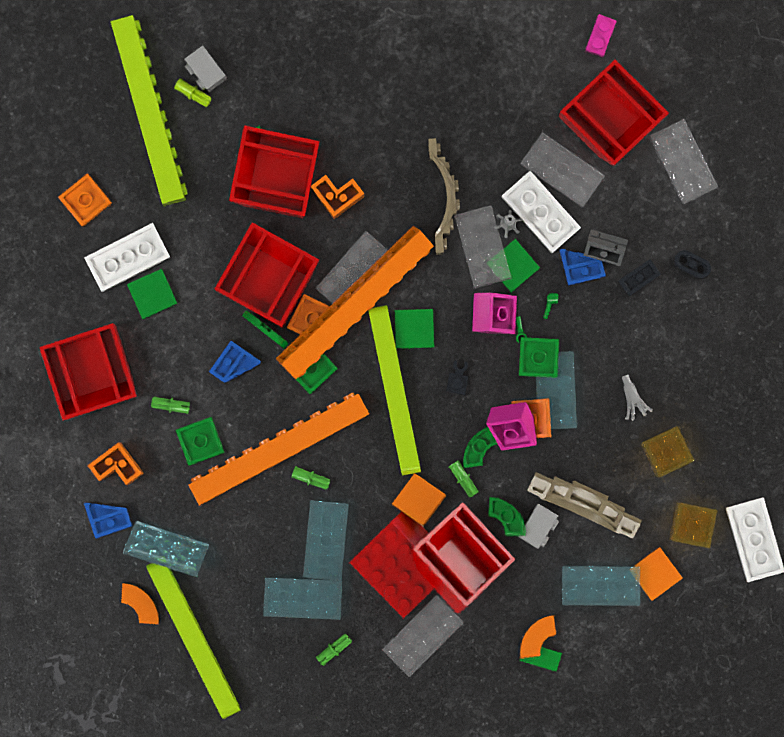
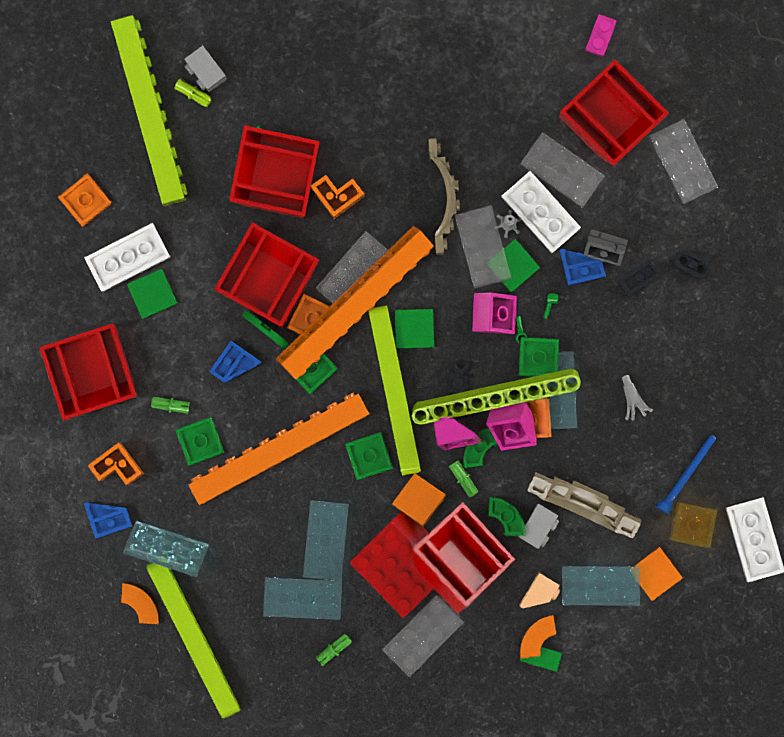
(310, 478): bright green axle -> none
(369, 456): none -> green tile
(453, 435): none -> dark pink slope
(503, 390): none -> lime beam
(540, 592): none -> light nougat slope
(666, 504): none -> blue piece
(667, 452): clear yellow brick -> none

